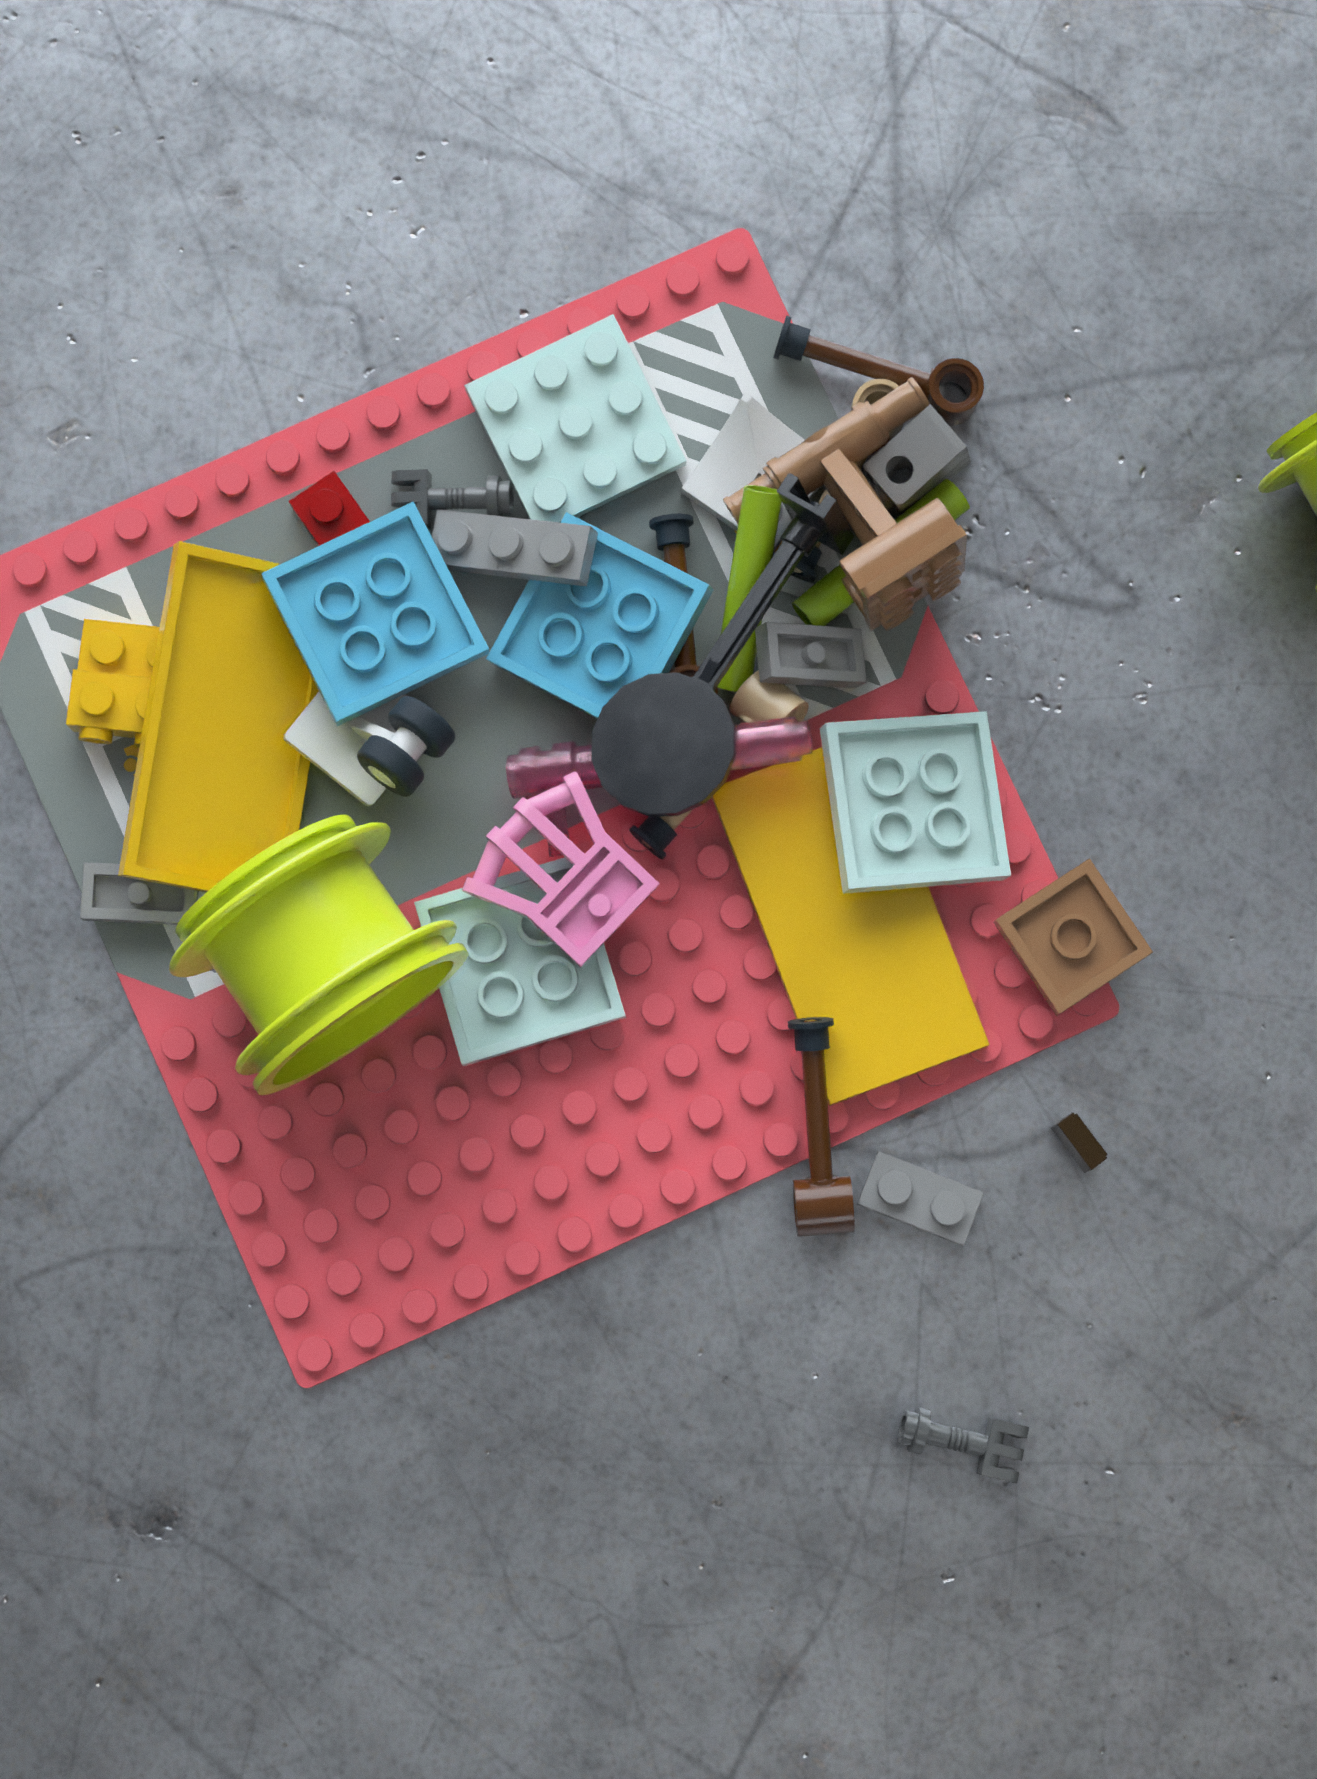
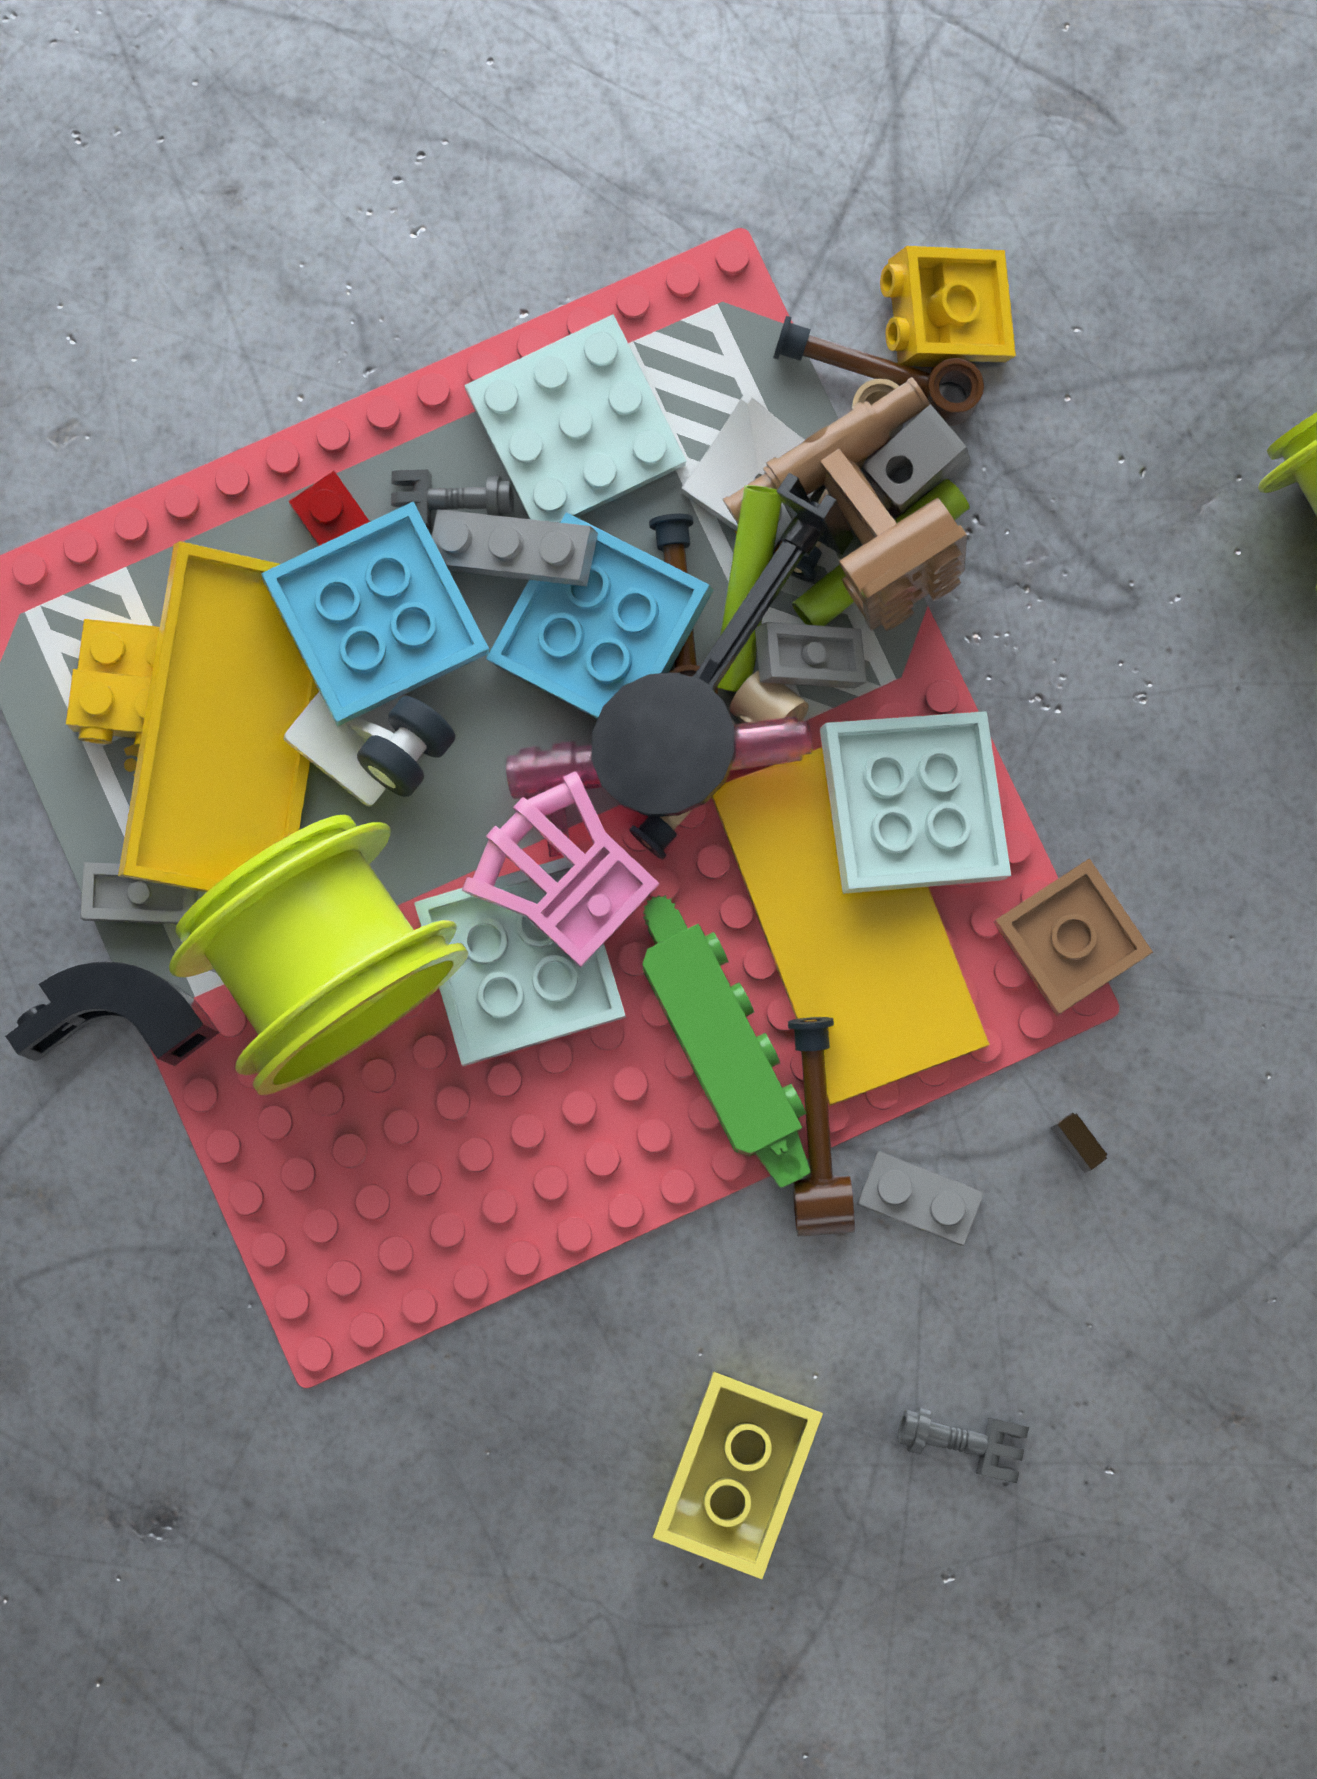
(160, 1010): none -> black arch
(721, 1045): none -> bright green hinge
(737, 1475): none -> light yellow brick
(948, 305): none -> yellow plate

